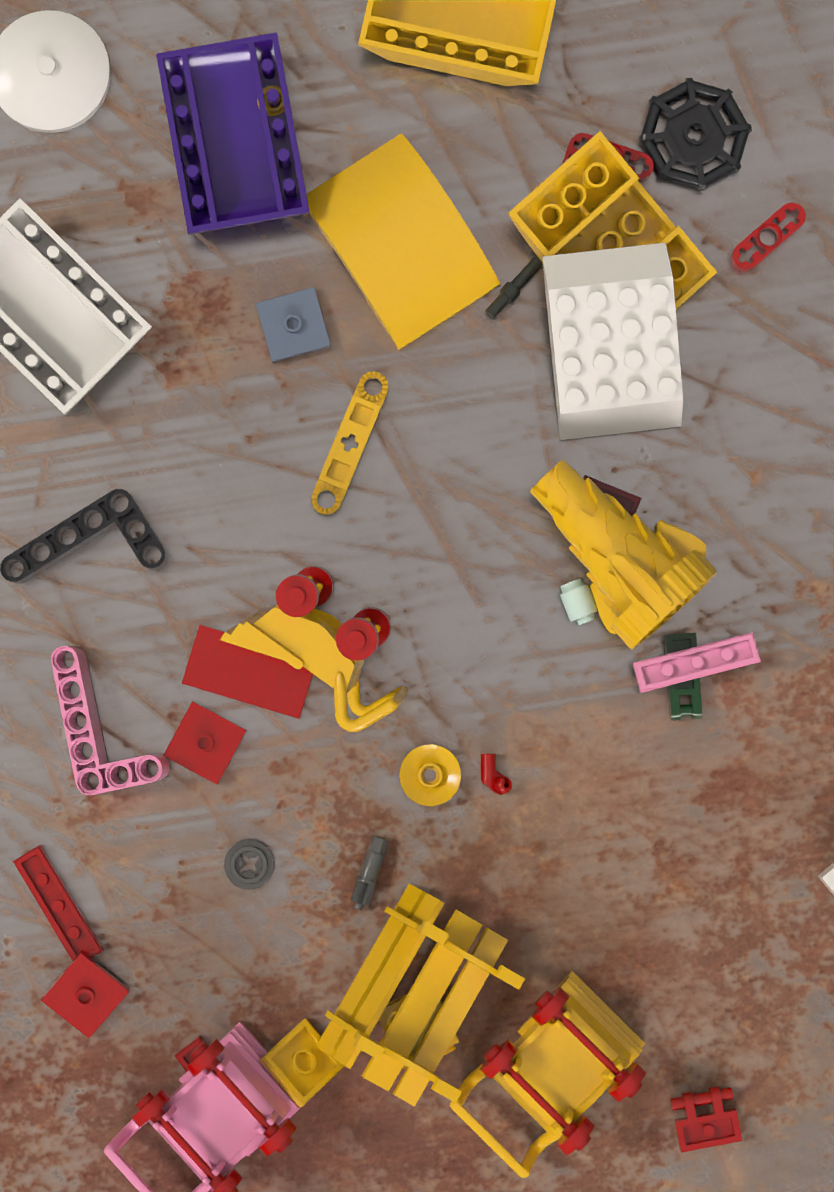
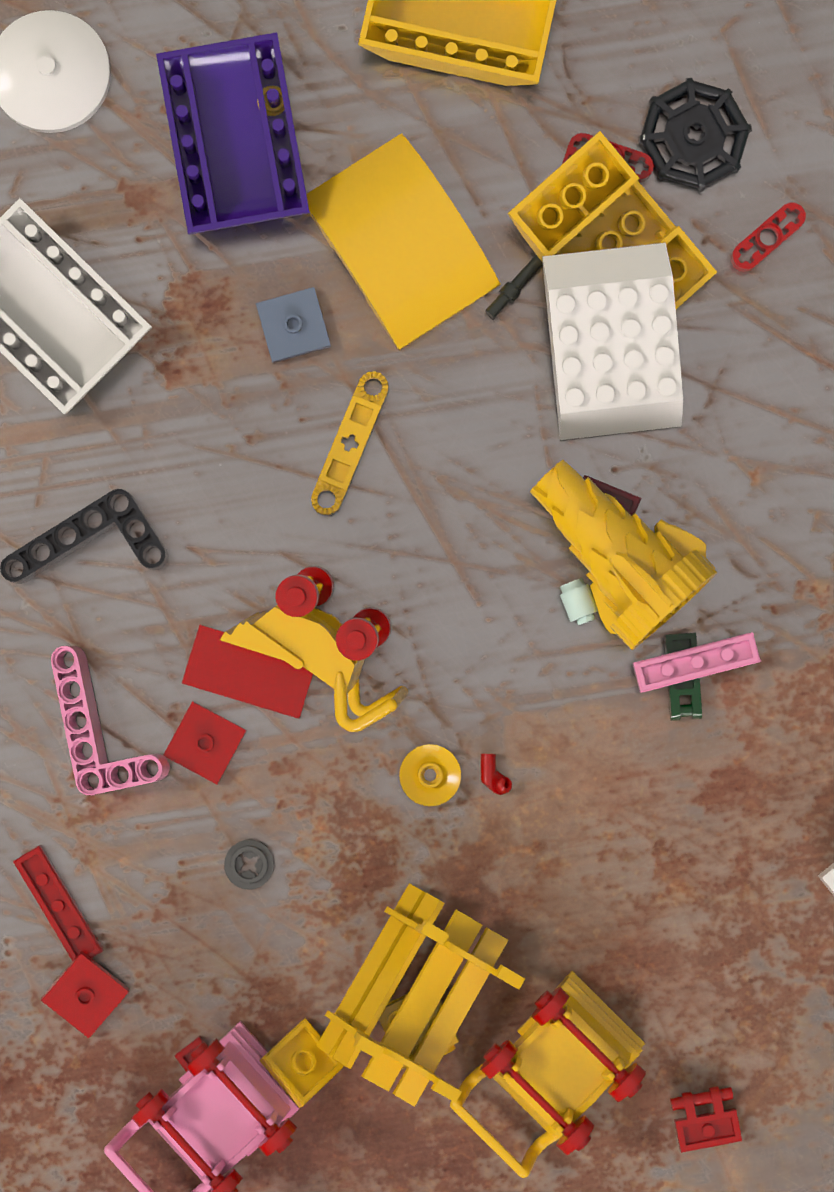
(369, 873): dark grey piece -> none

